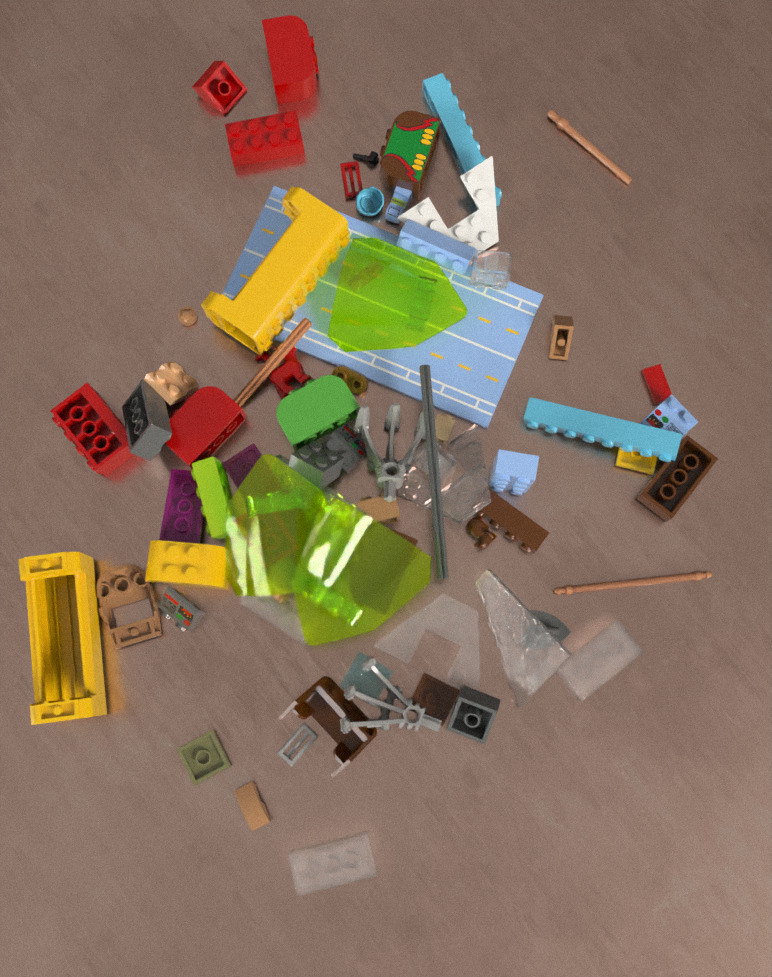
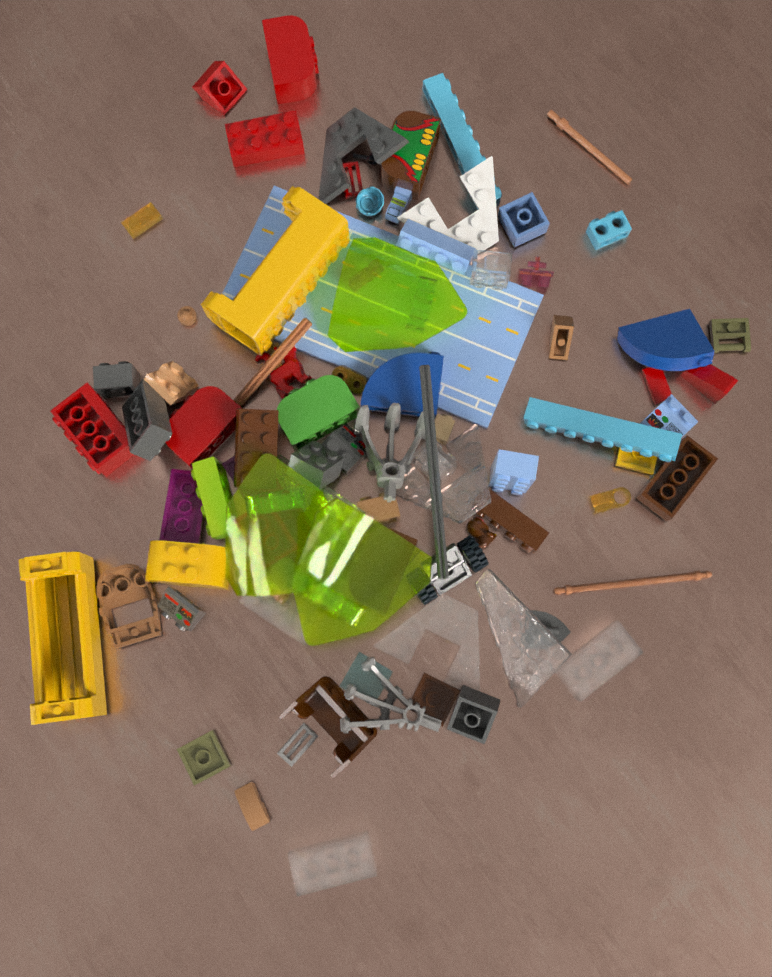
(115, 379): none -> dark grey brick
(142, 220): none -> clear yellow plate
(254, 436): none -> reddish brown brick
(344, 137): none -> dark grey wing
(400, 383): none -> blue brick
(457, 568): none -> plate
(523, 219): none -> medium blue brick
(544, 276): none -> clear pink hips
(605, 501): none -> clear yellow piece
(610, 232): none -> medium azure brick
(667, 342): none -> blue brick
(710, 381): none -> red slope
(730, 329): none -> olive plate

